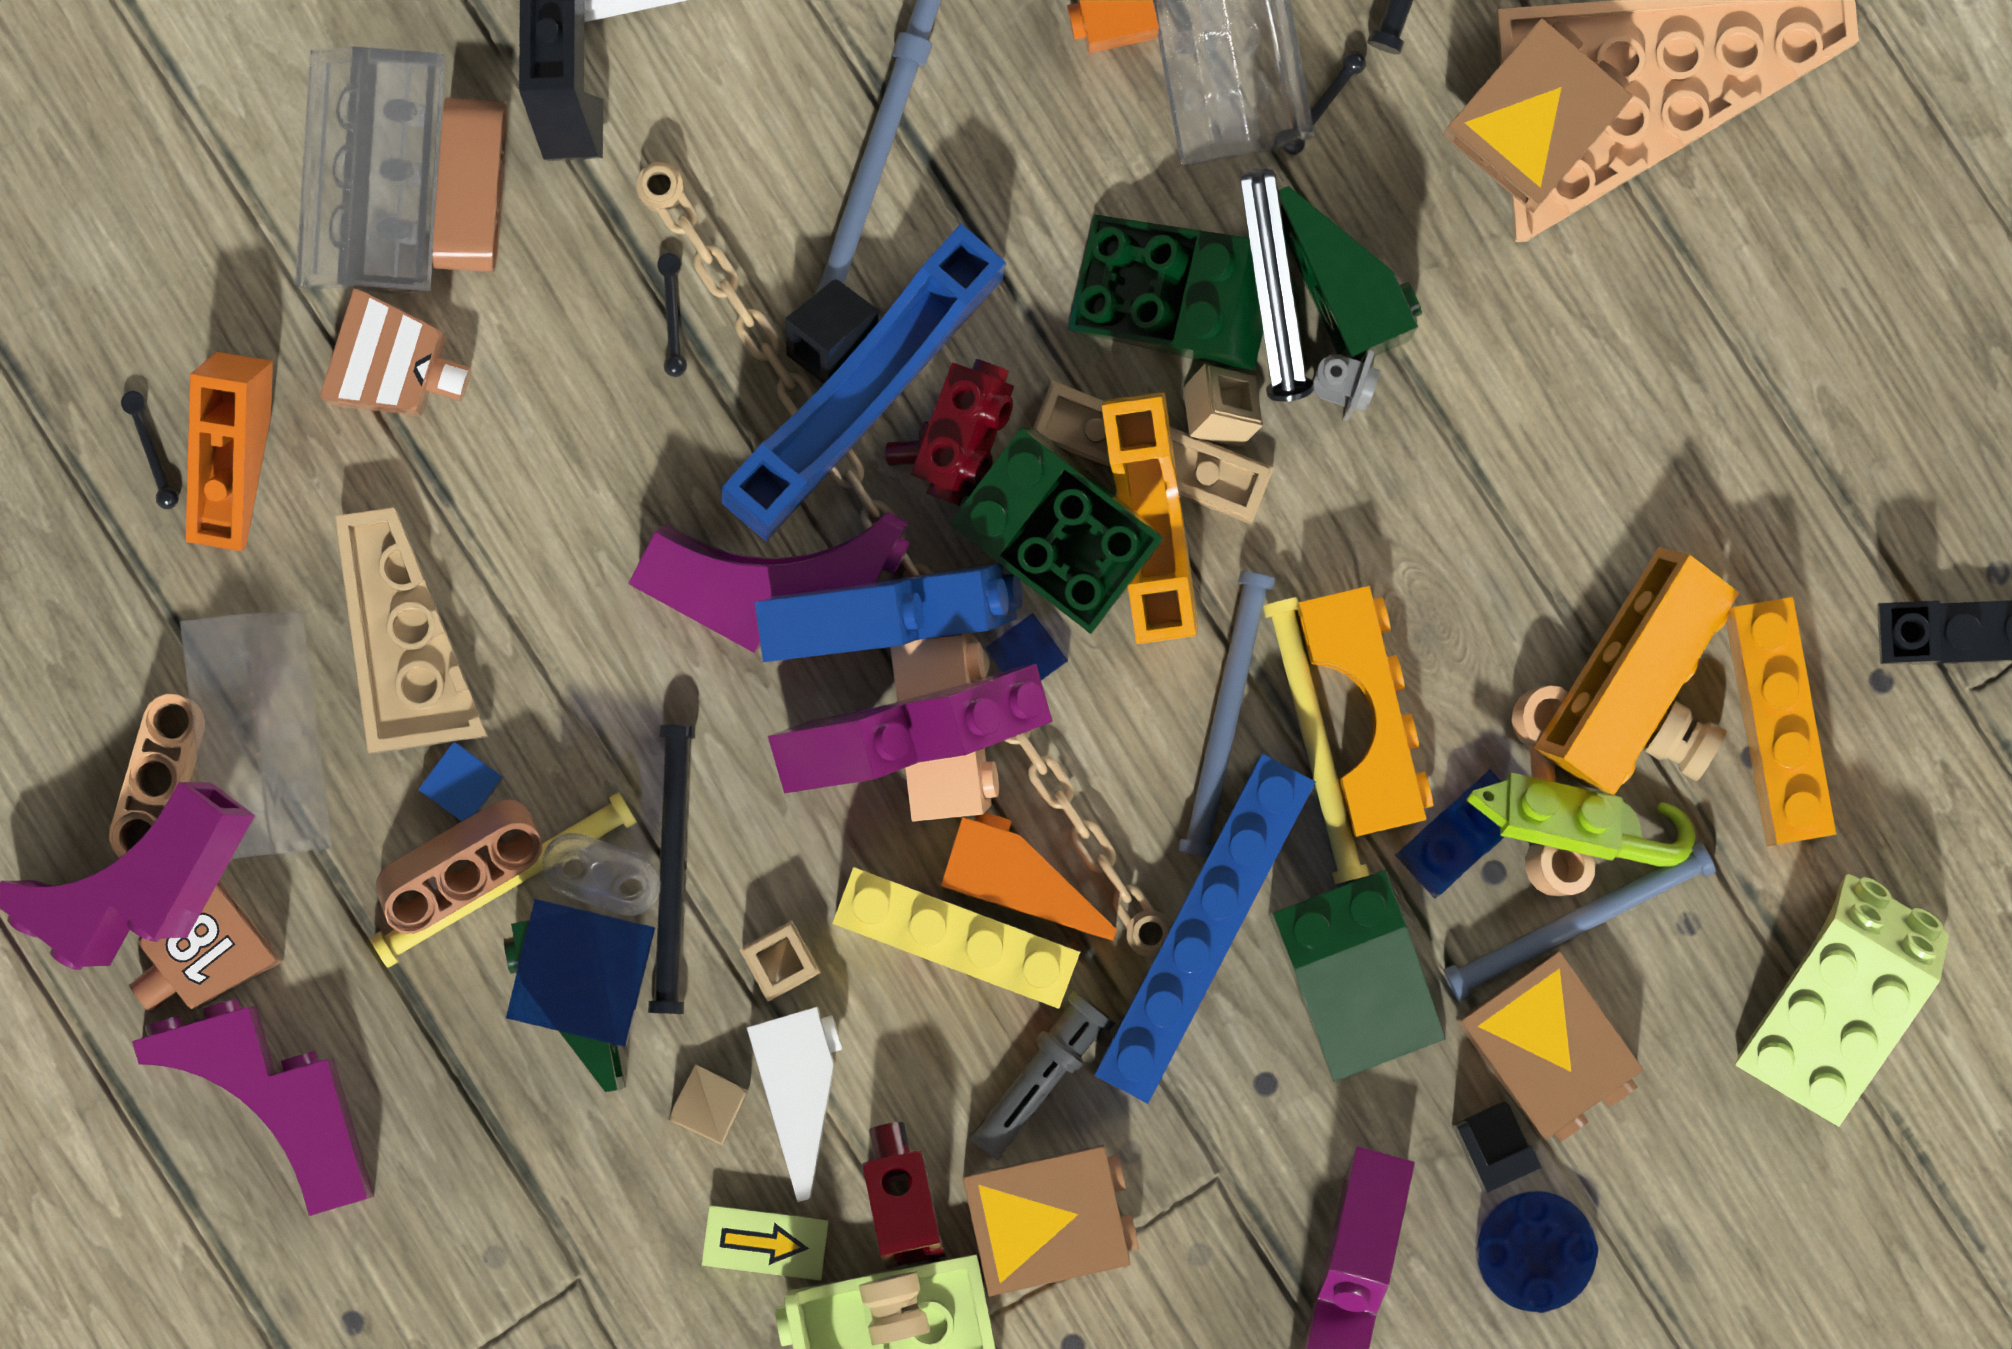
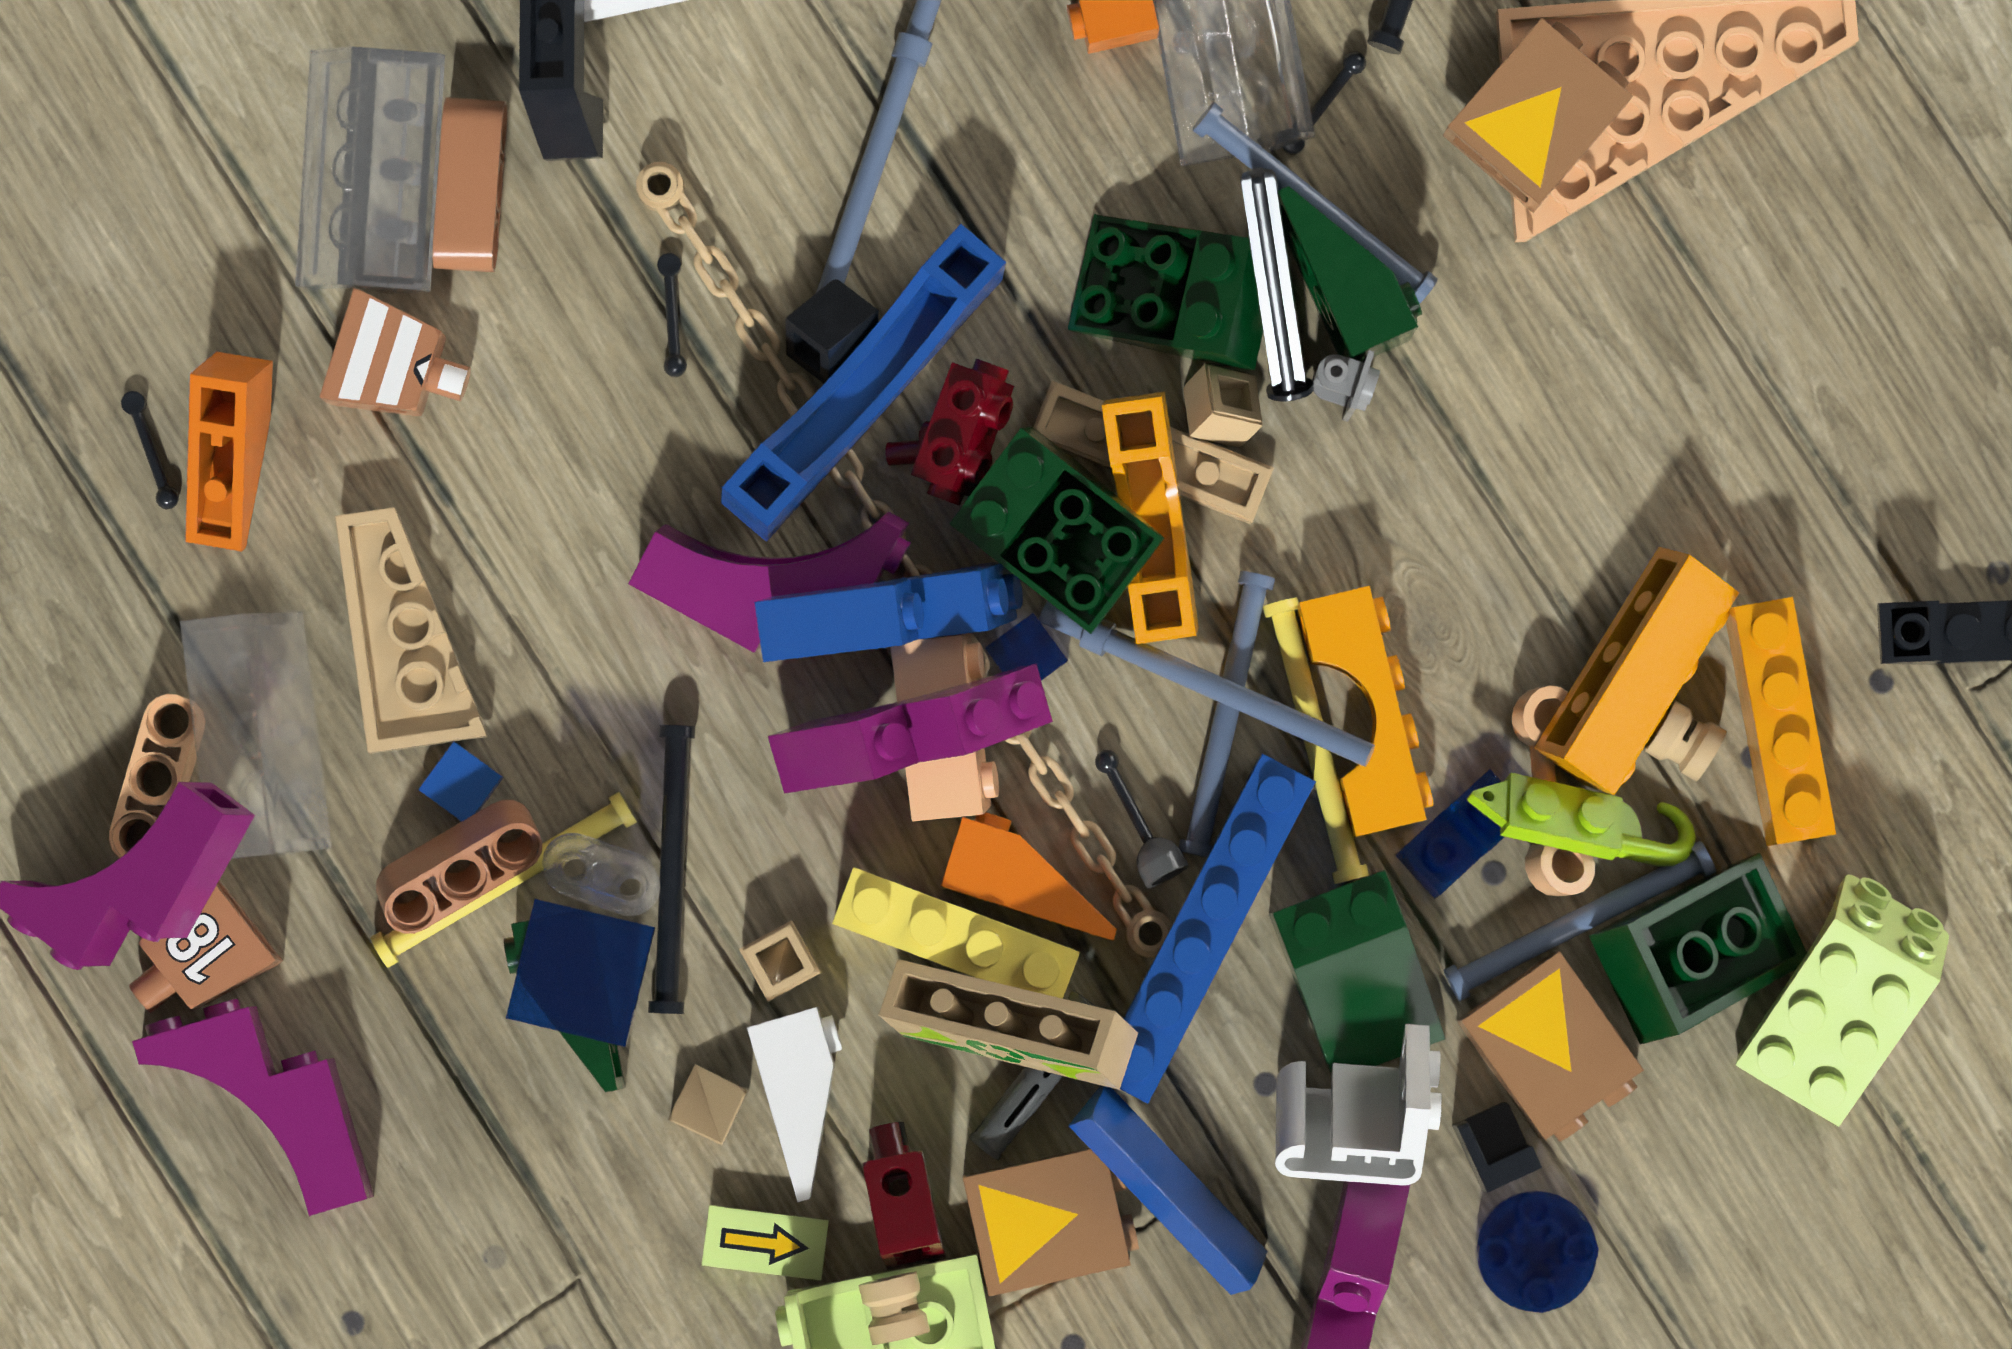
(1008, 1024): none -> tan brick
(1110, 640): none -> sand blue bar
(1158, 857): none -> hinge
(1170, 1190): none -> blue slope
(1255, 156): none -> sand blue bar
(1368, 1122): none -> white piece
(1699, 949): none -> dark green slope

